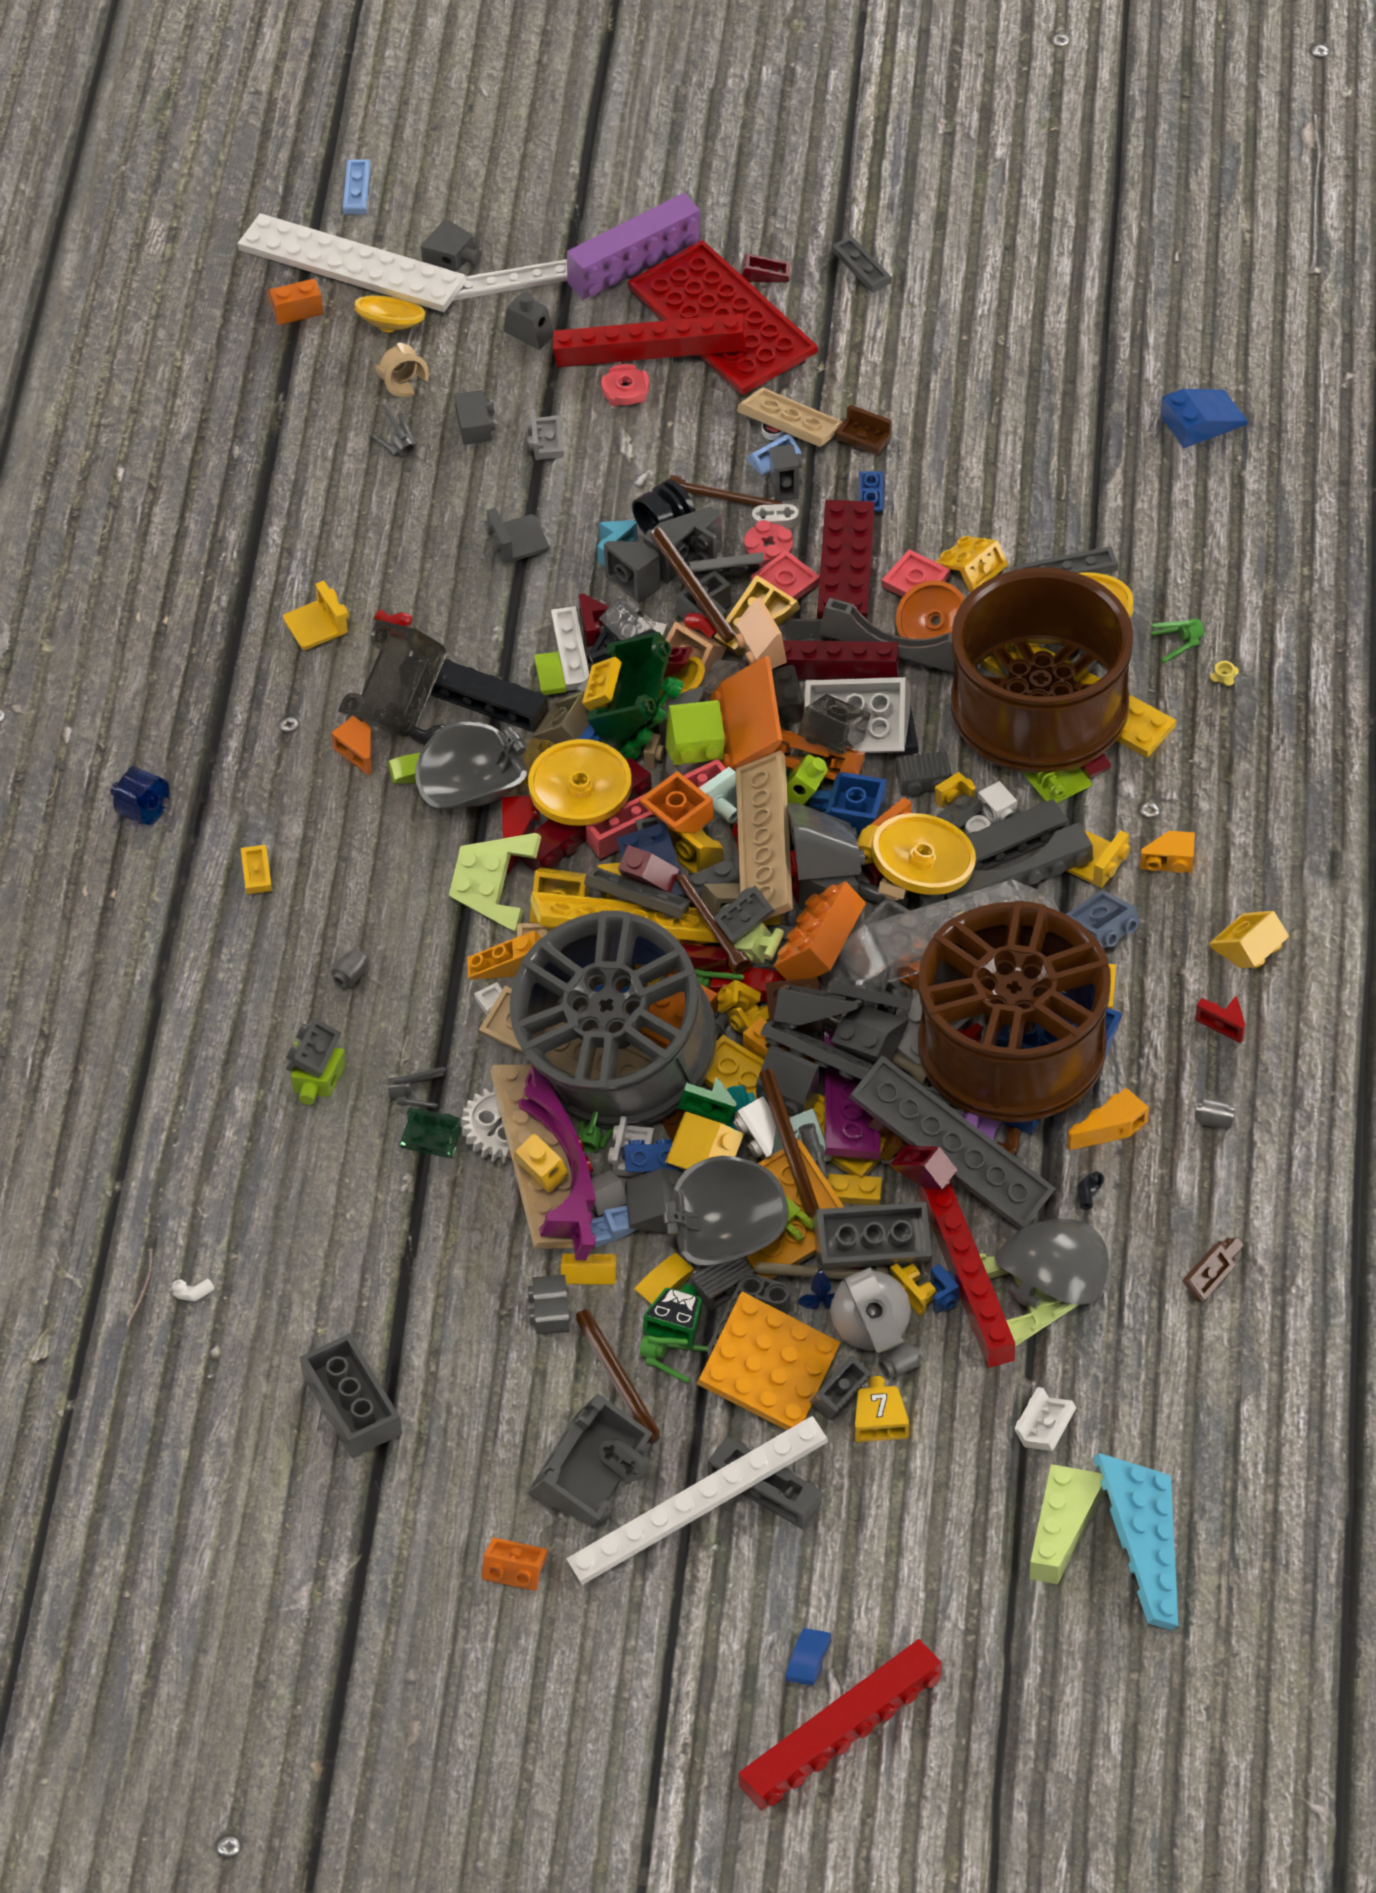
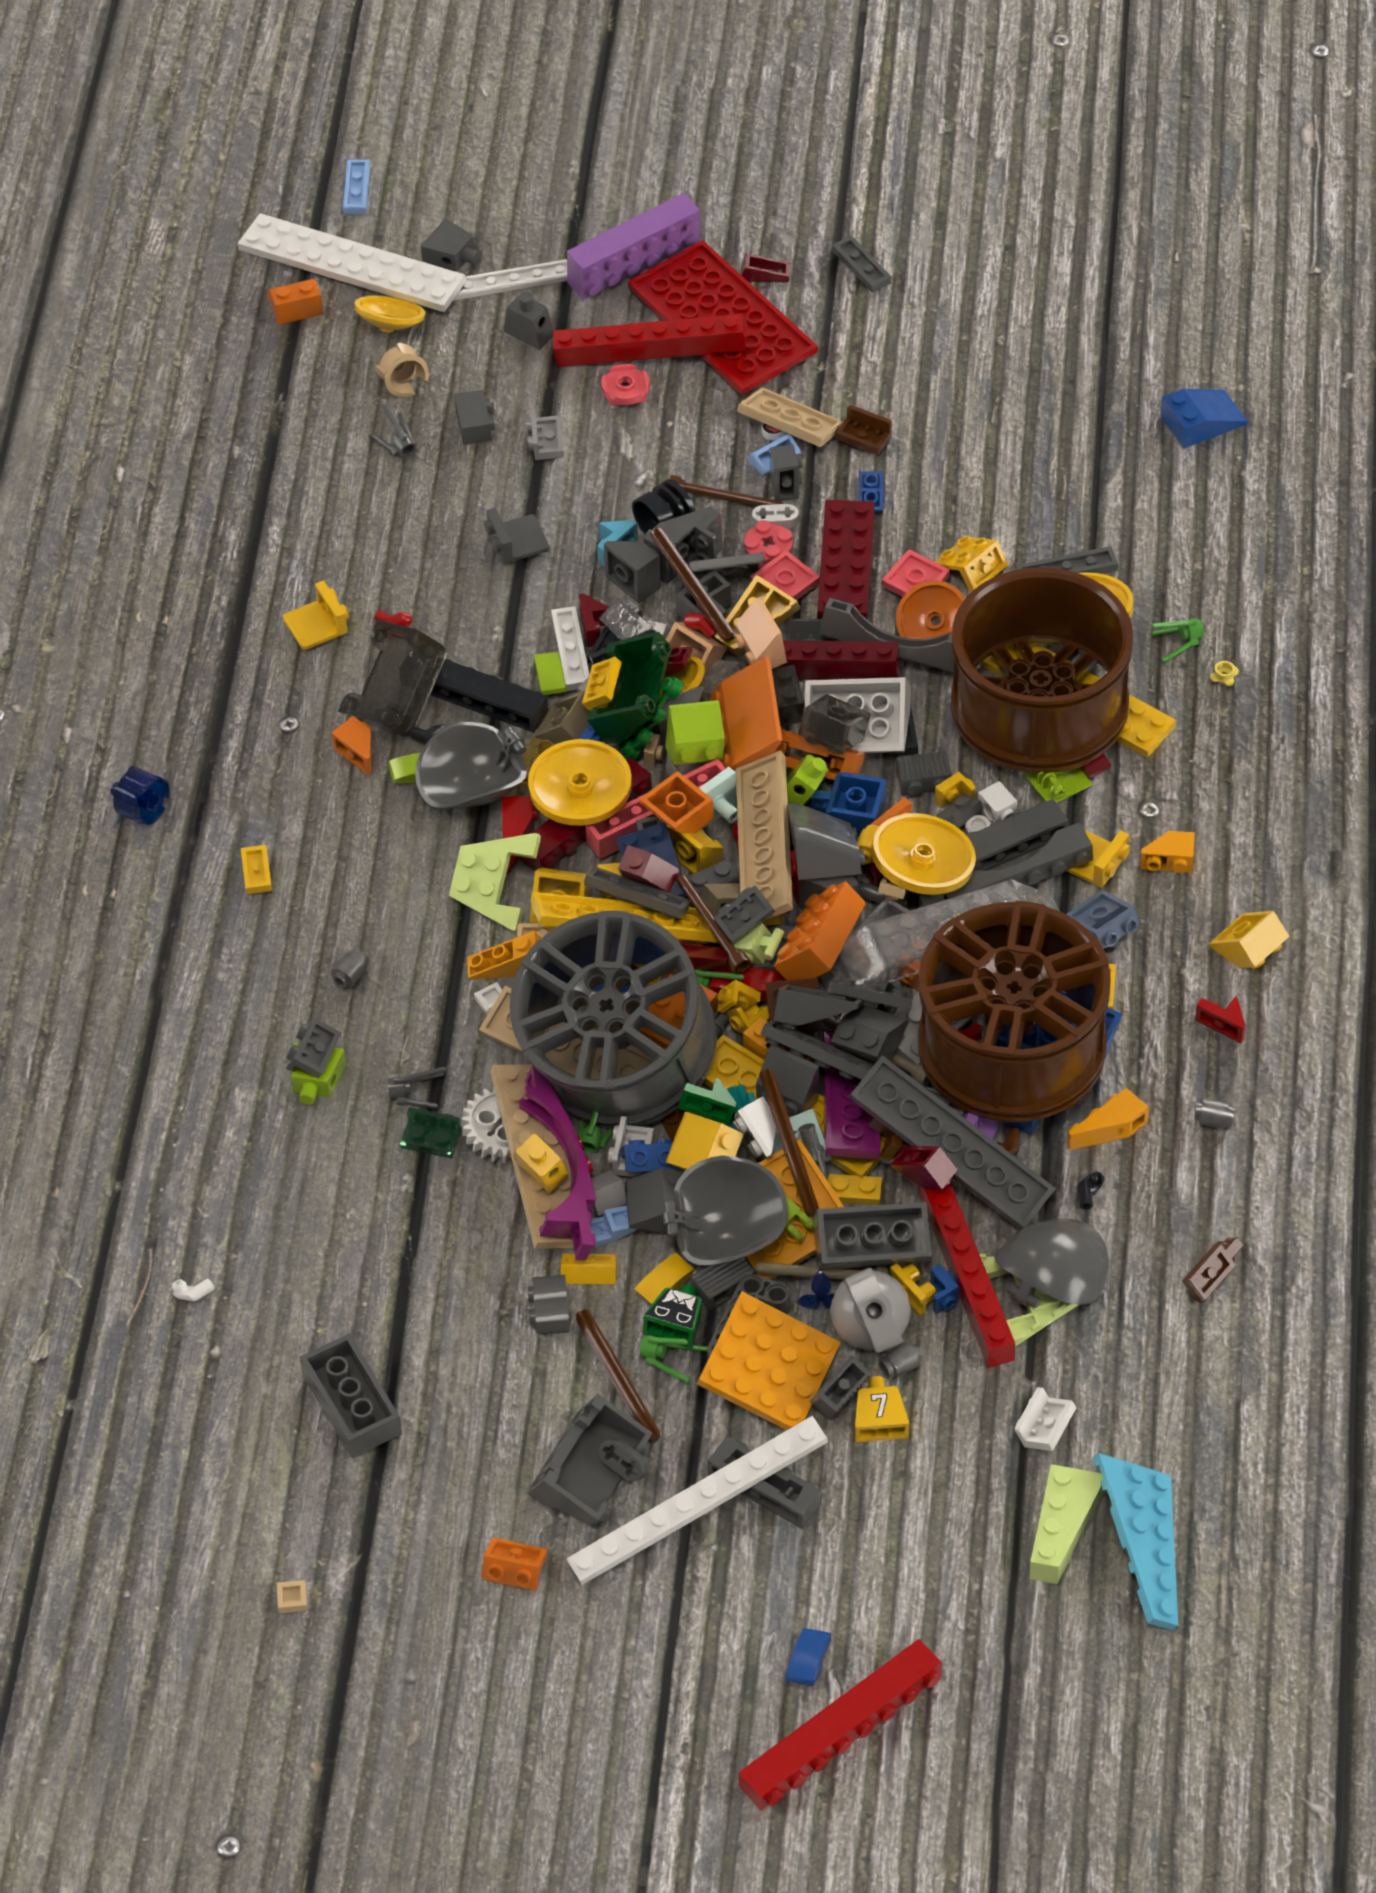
(292, 1596): none -> tan plate

